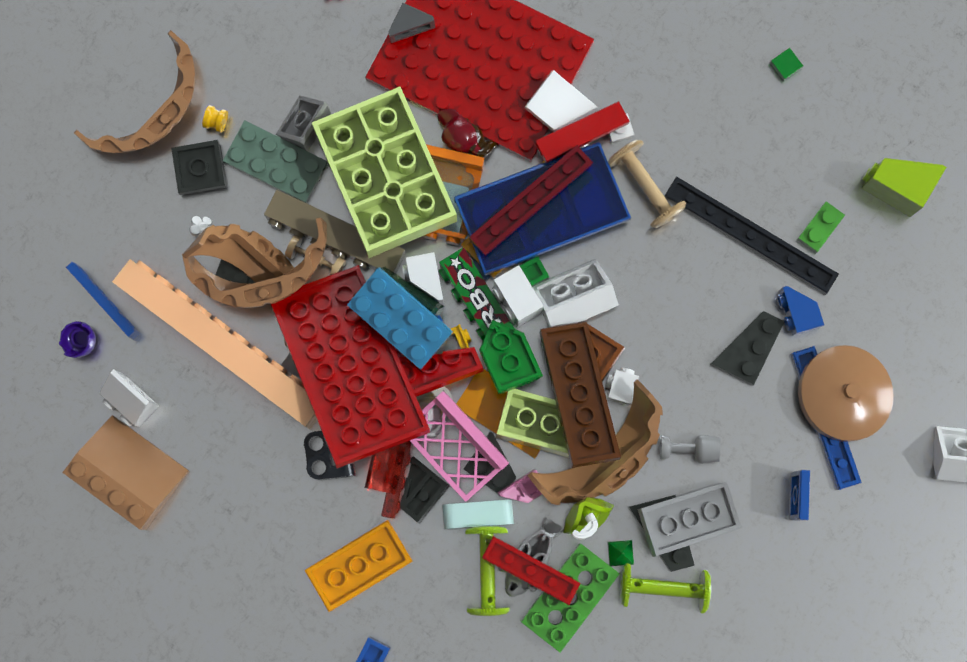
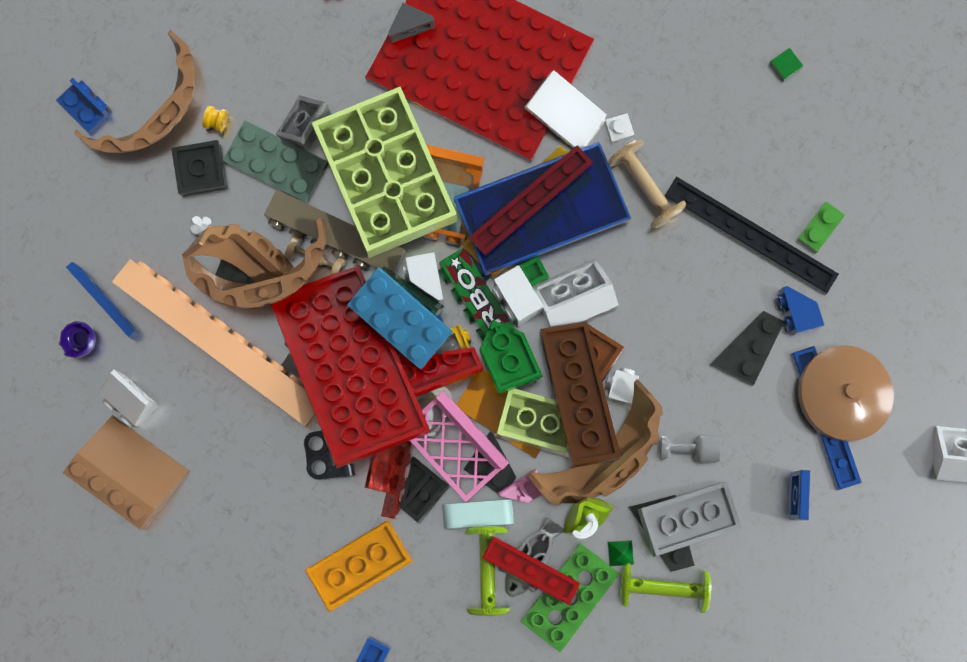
(83, 107): none -> blue bracket
(462, 135): dark red hair -> none
(582, 132): red tile -> none
(902, 183): lime slope -> none

